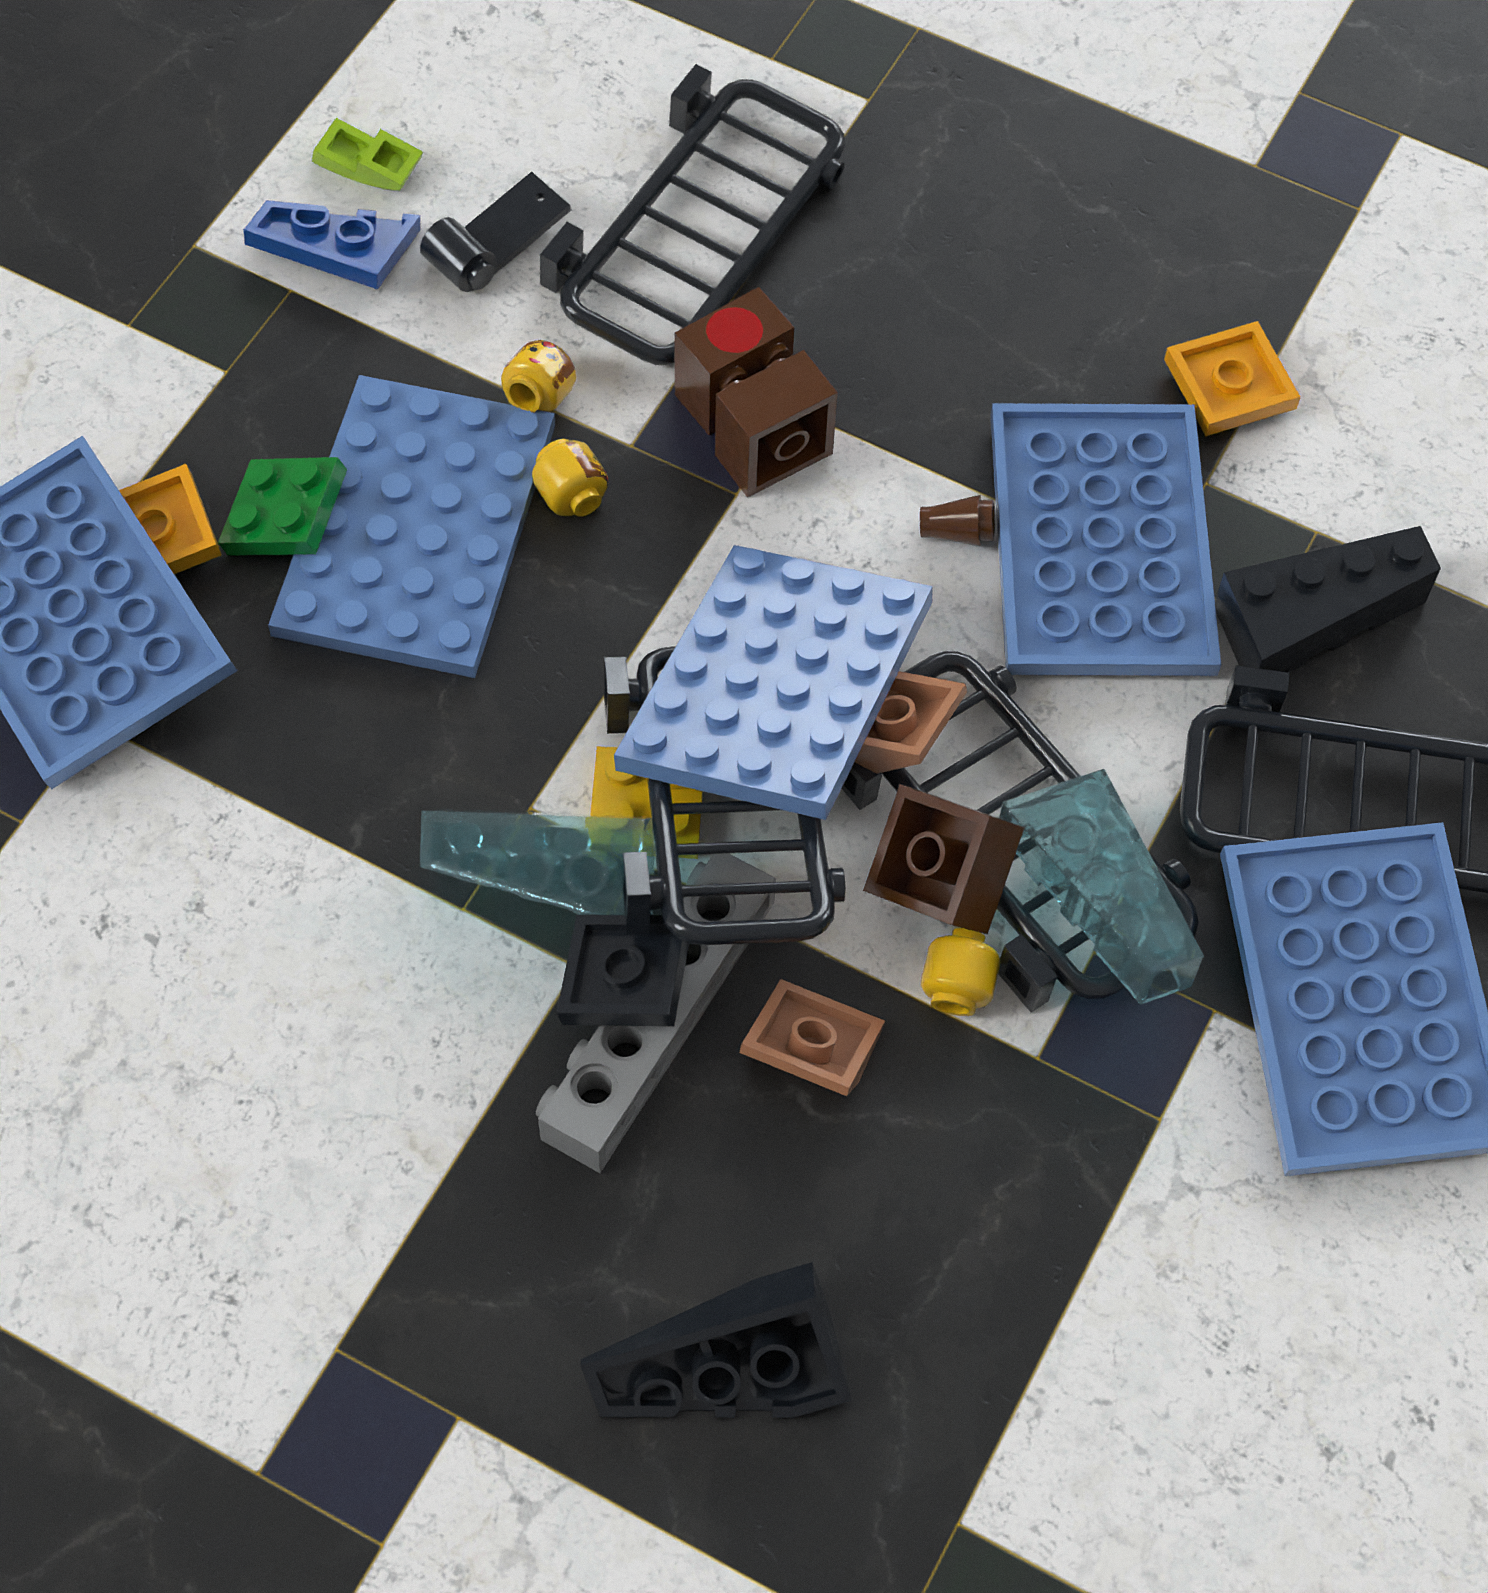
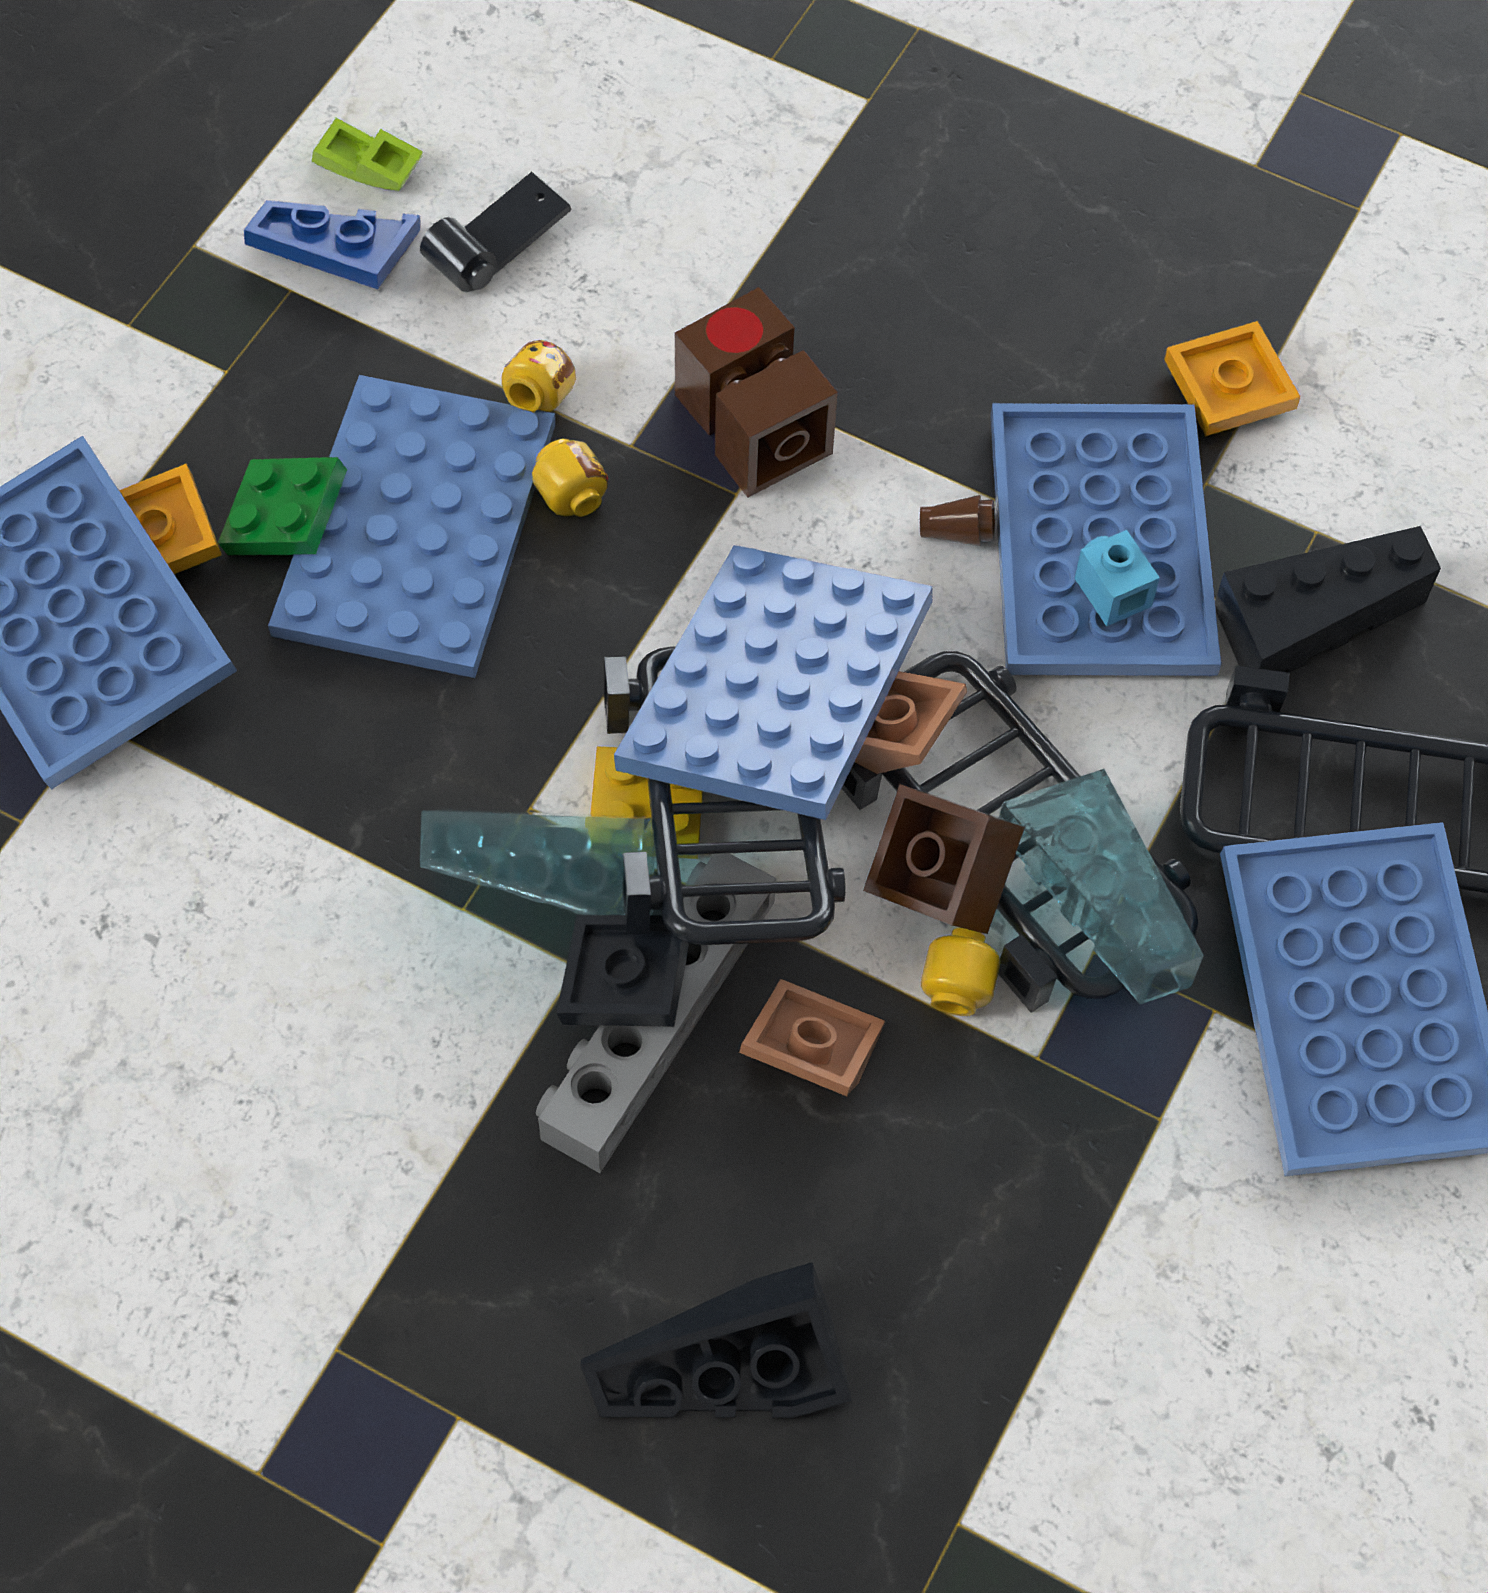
(695, 115): black bar -> none
(1116, 577): none -> medium azure brick

